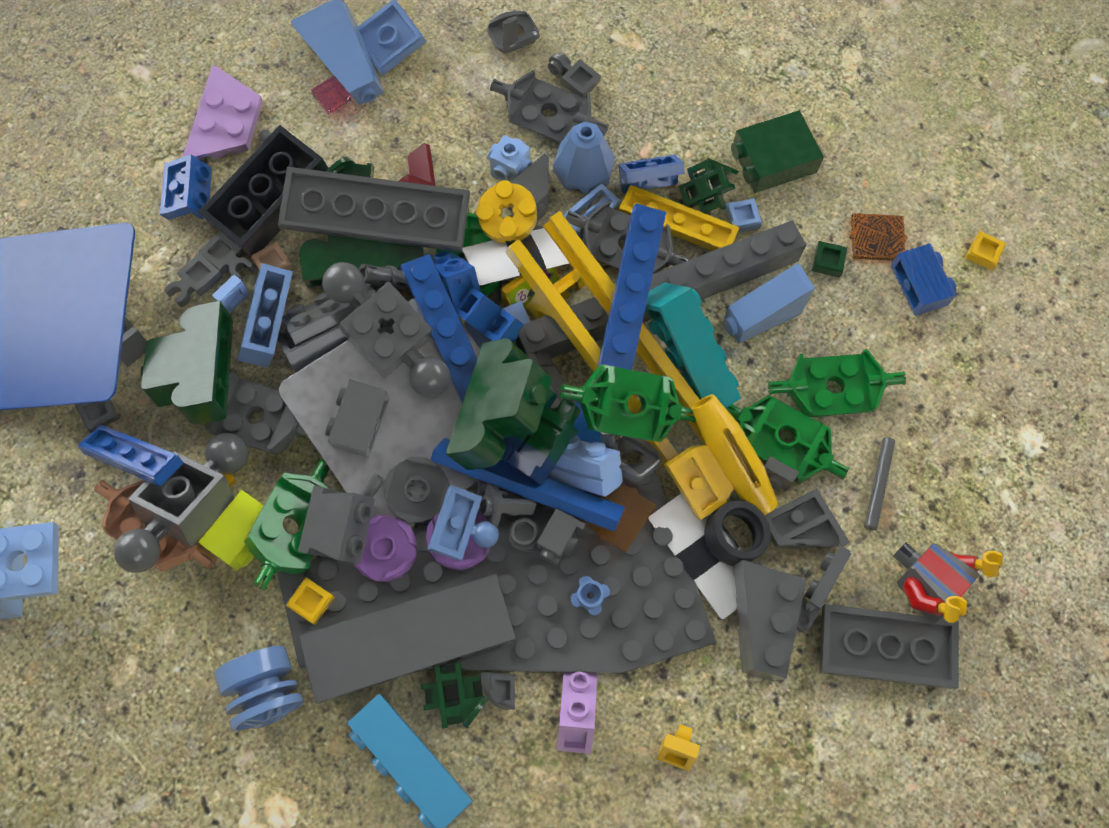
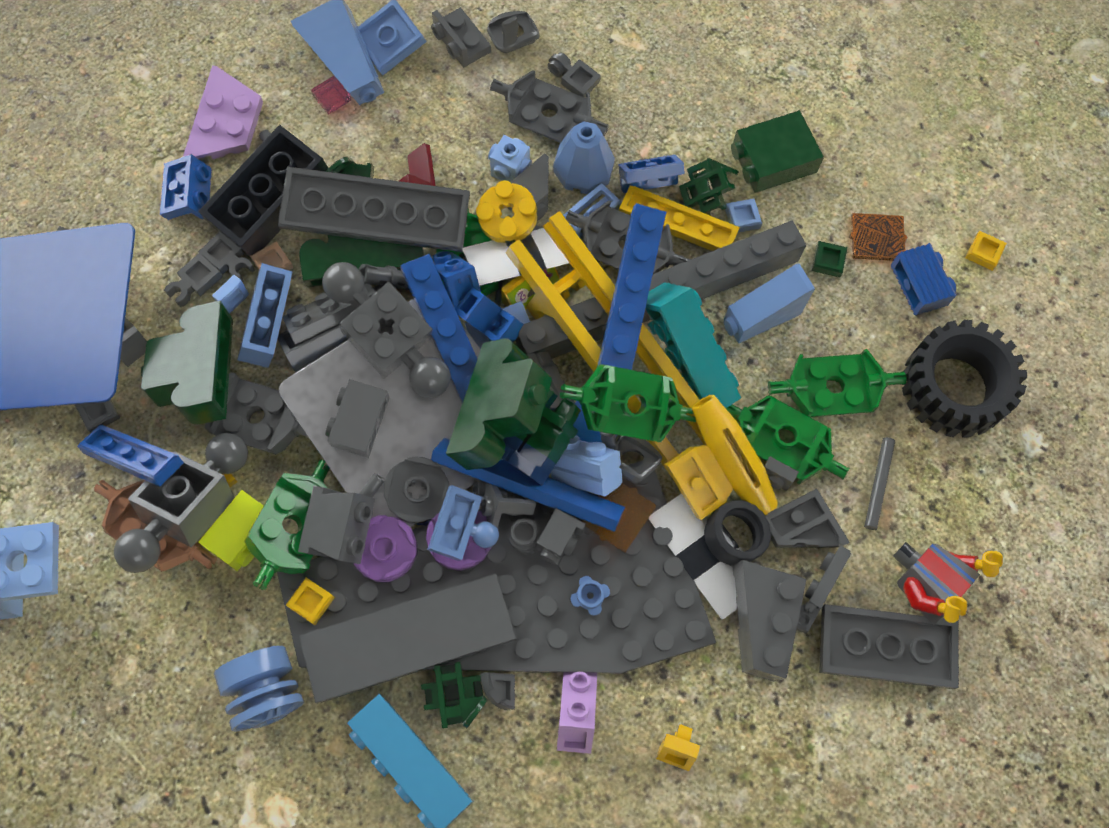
(460, 36): none -> dark grey bracket
(982, 351): none -> black tyre

